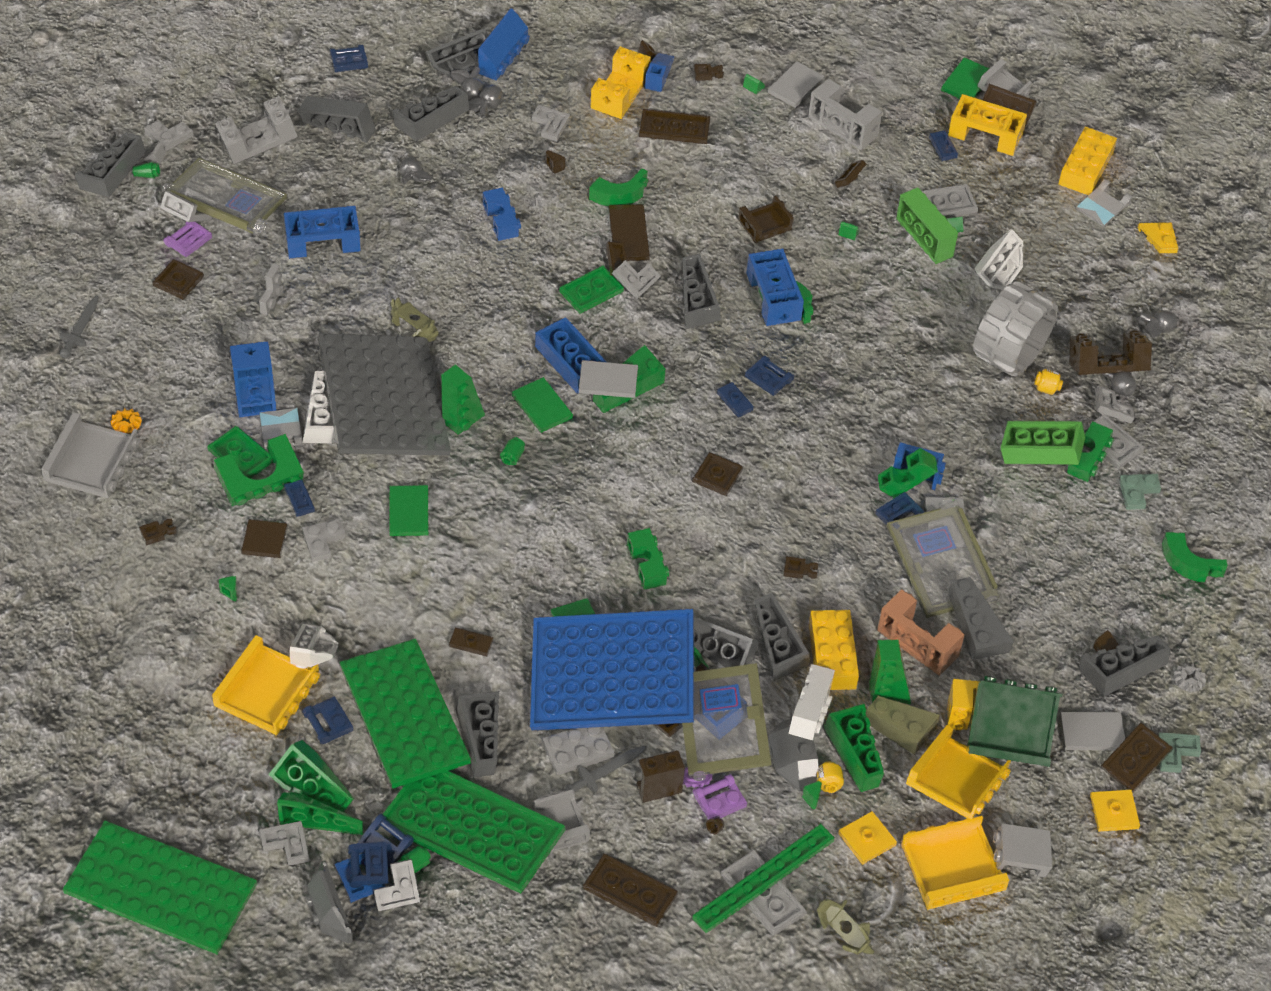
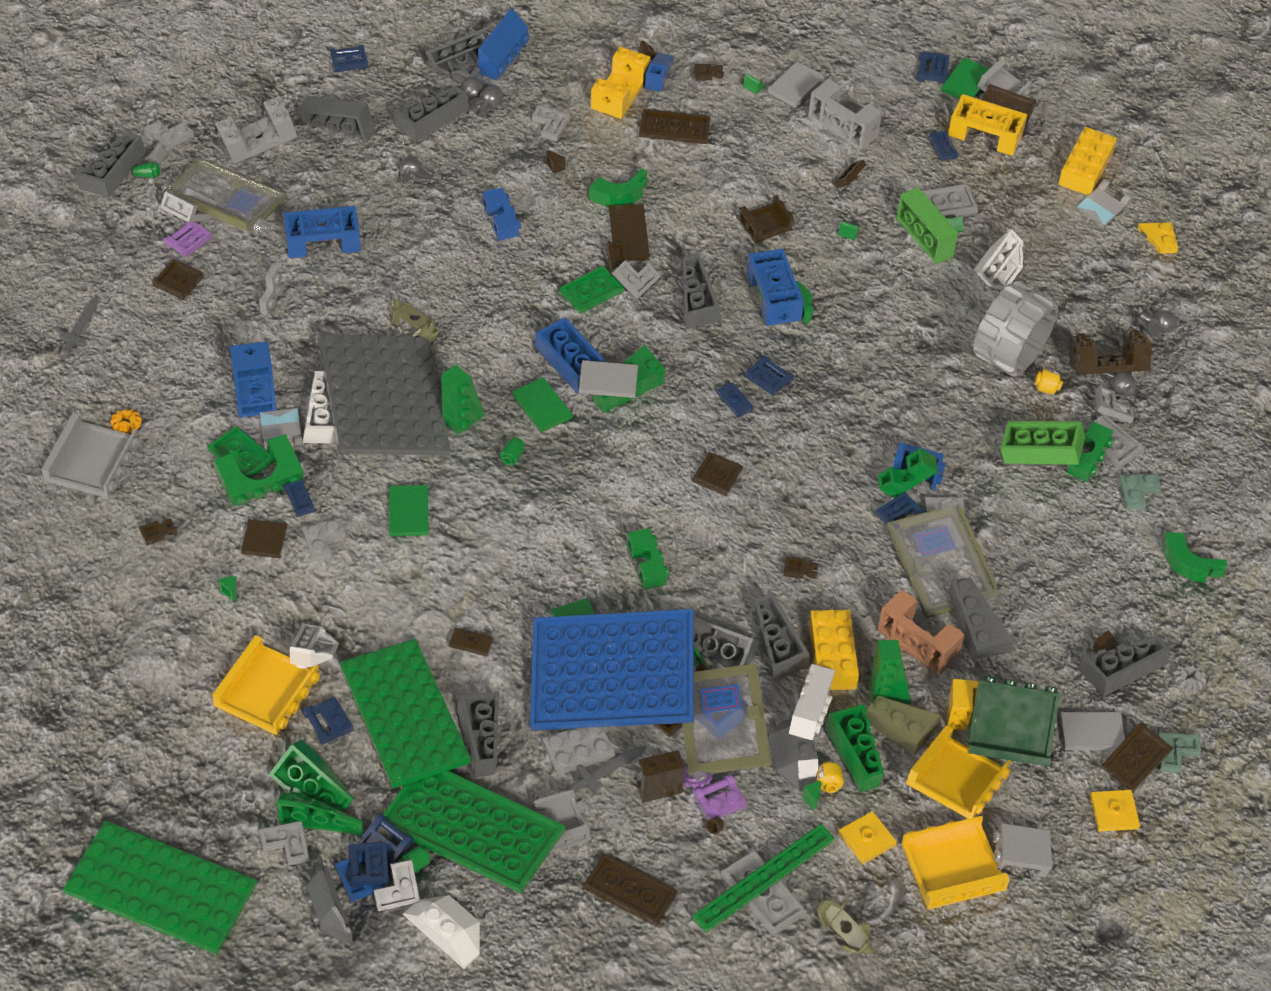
(448, 927): none -> white wedge
(938, 67): none -> dark blue plate

